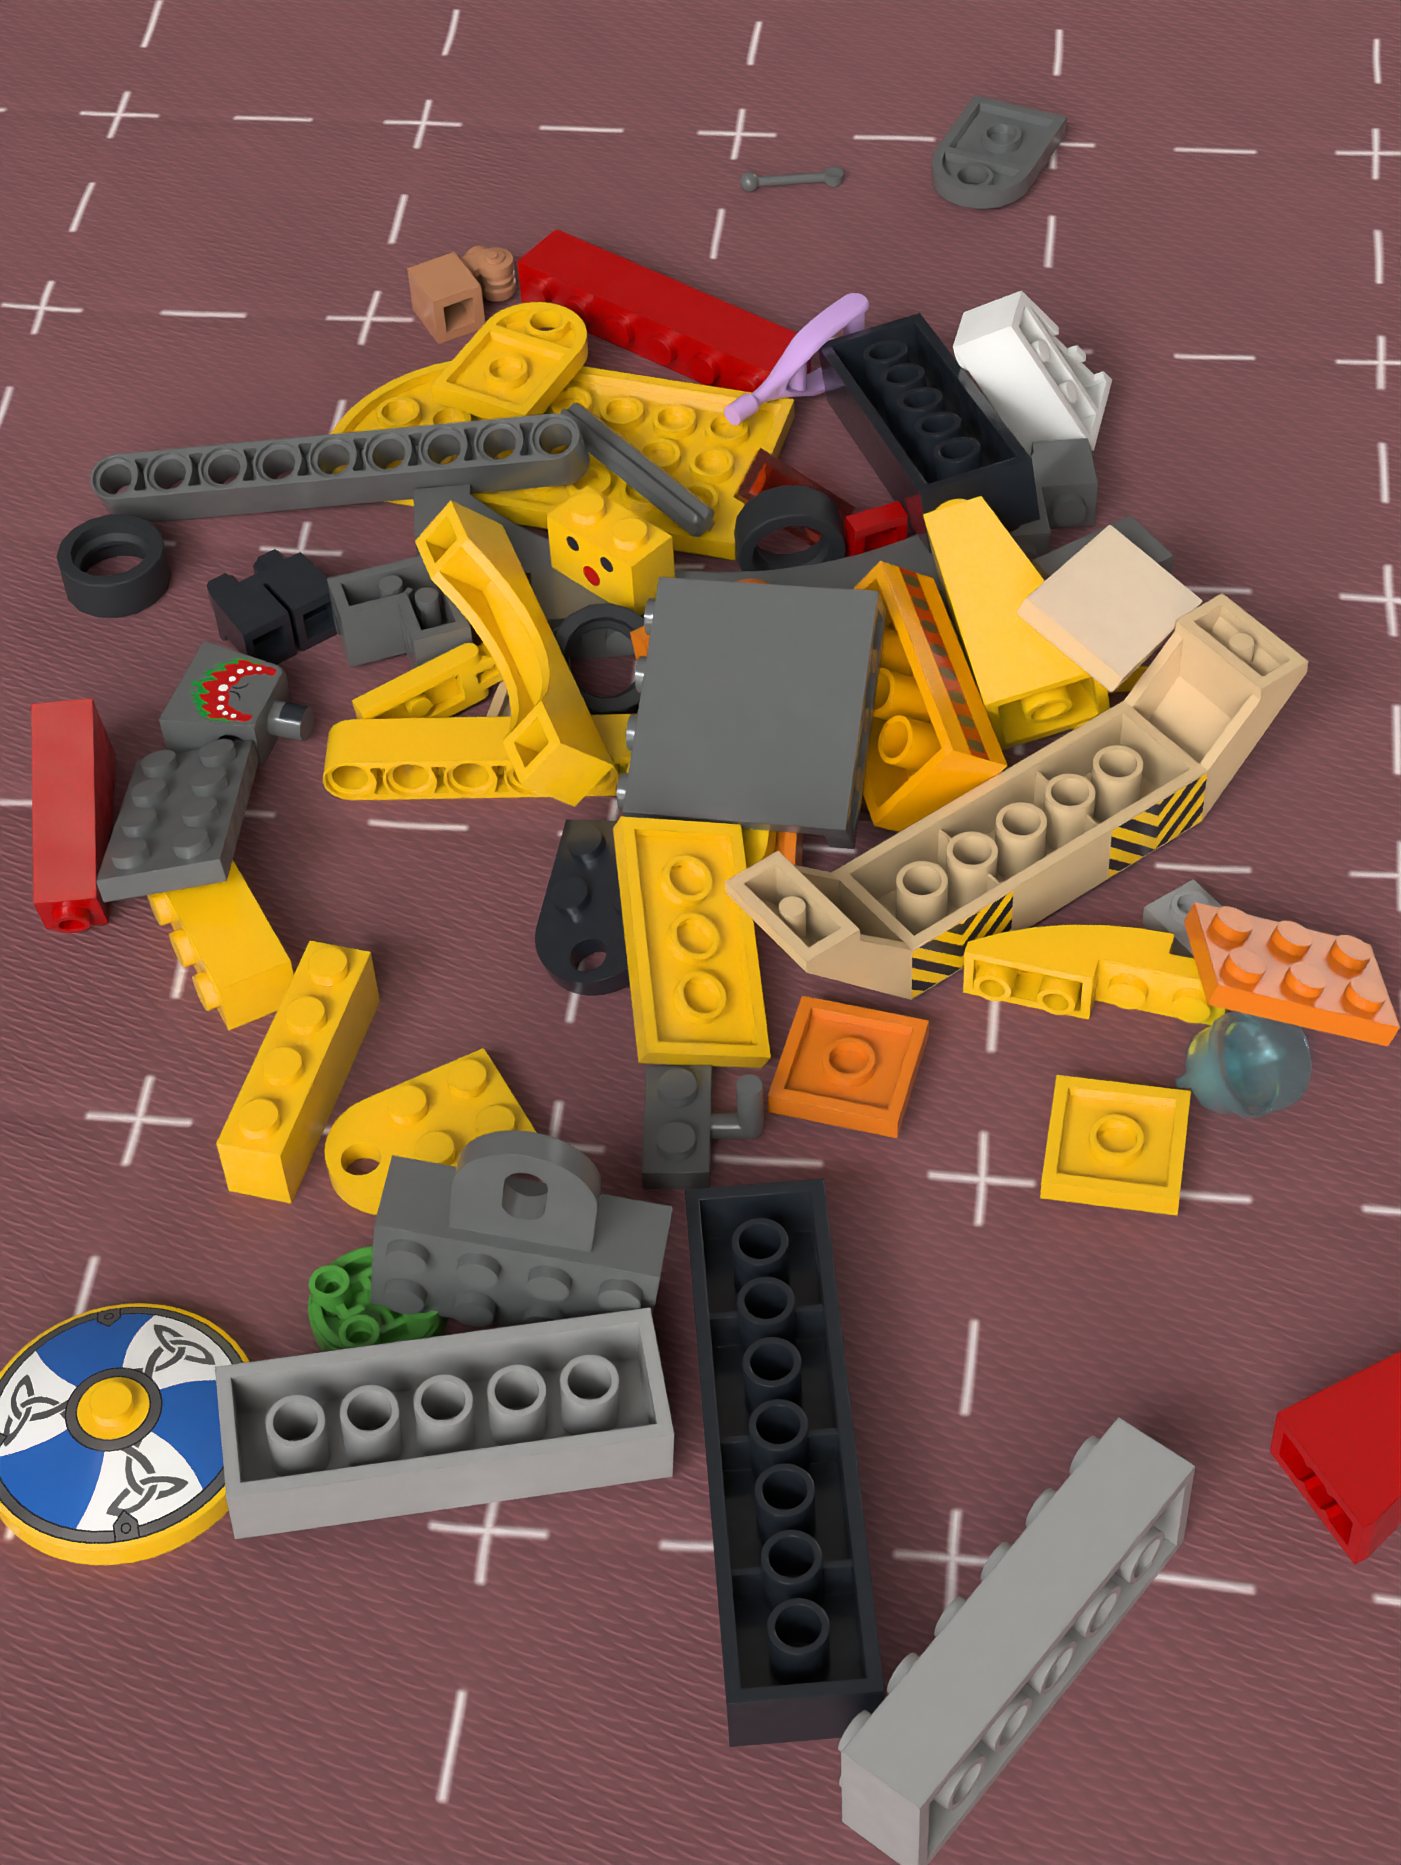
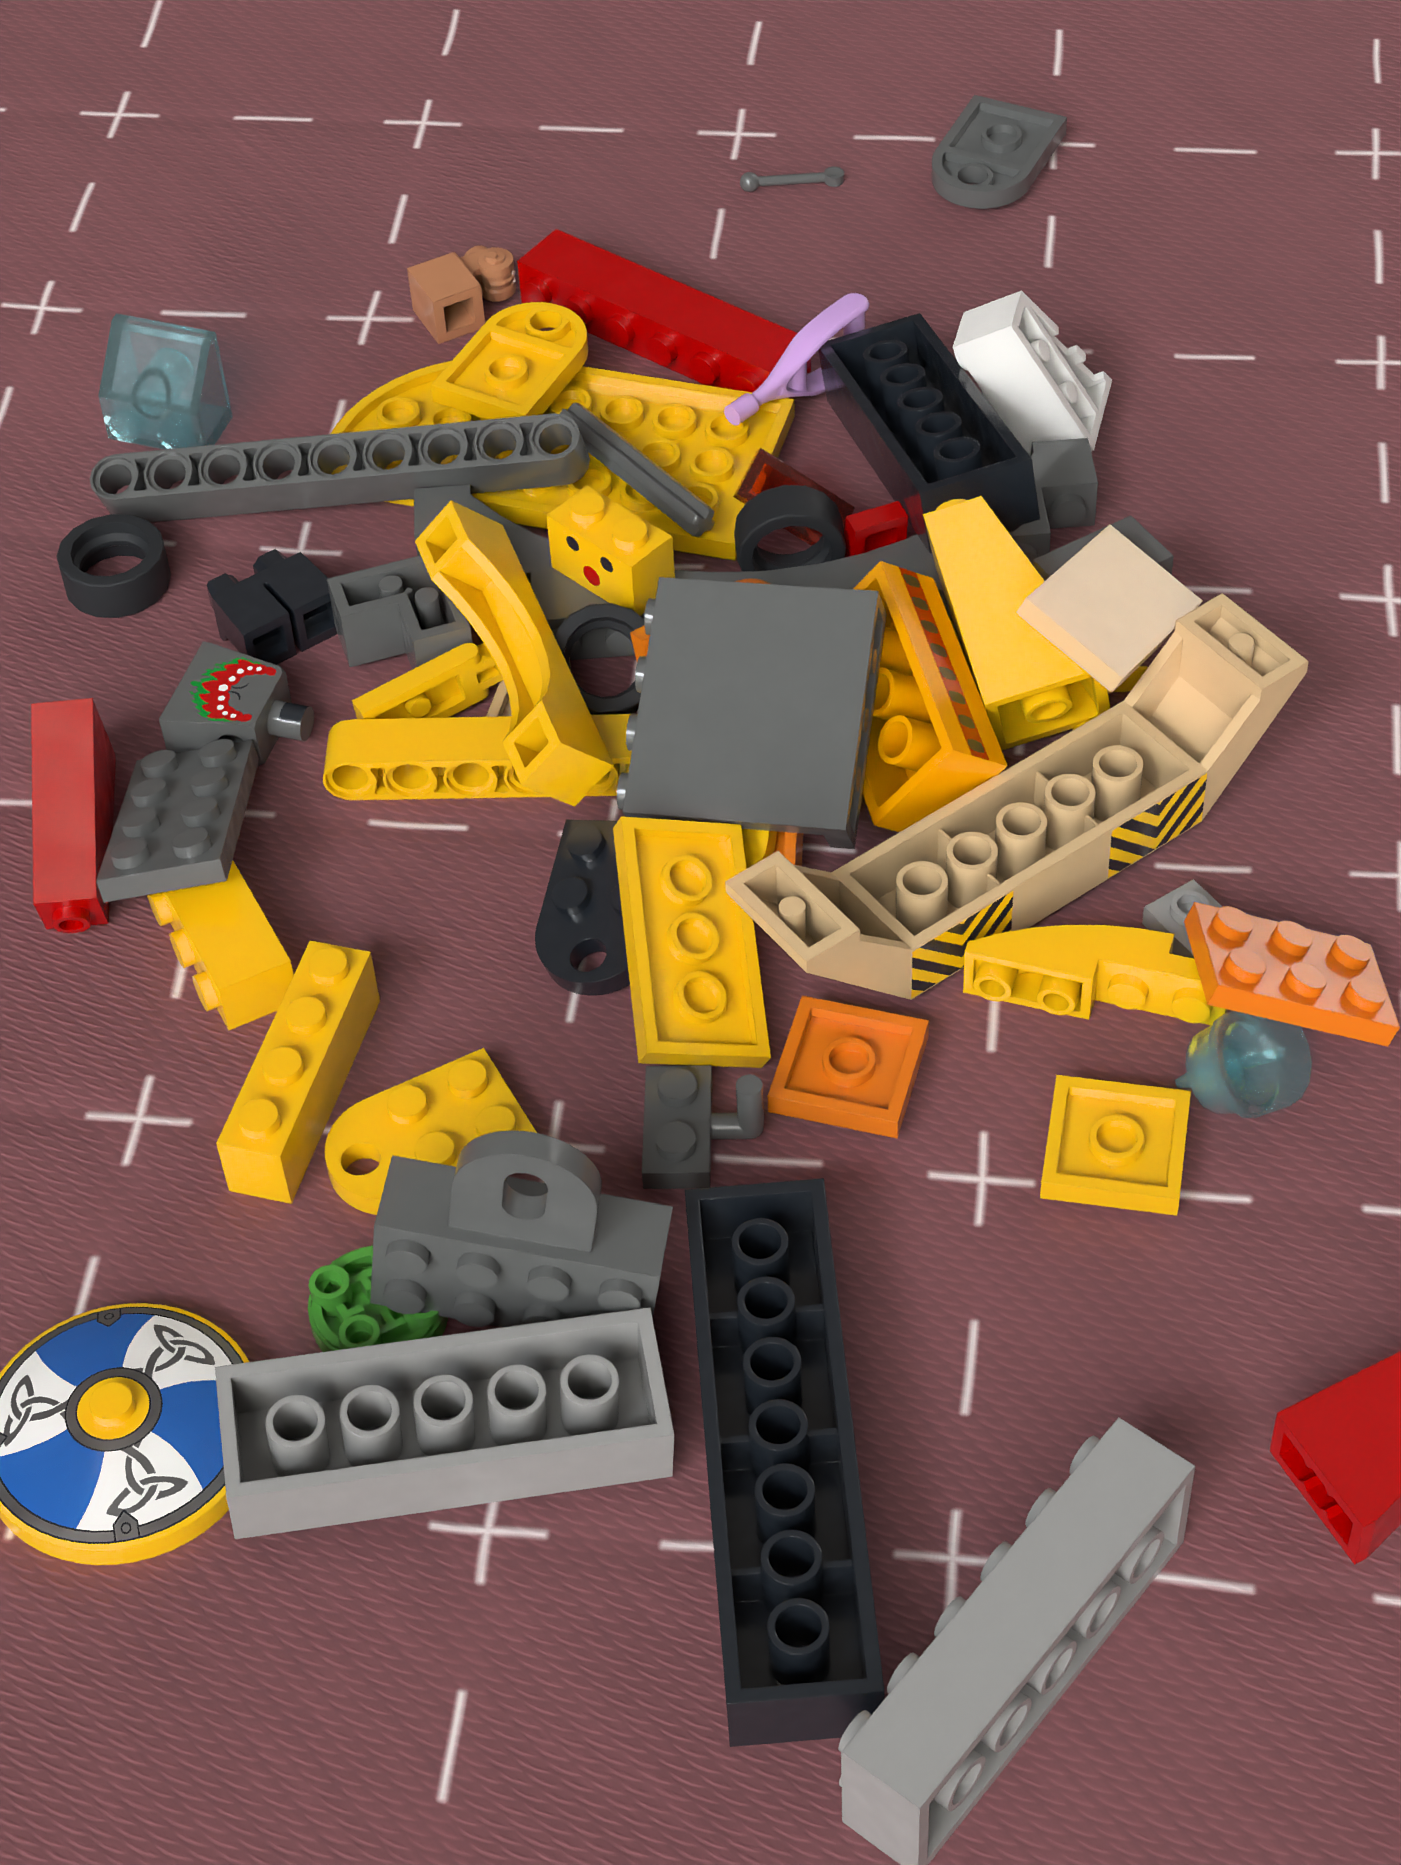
(163, 385): none -> clear light blue slope

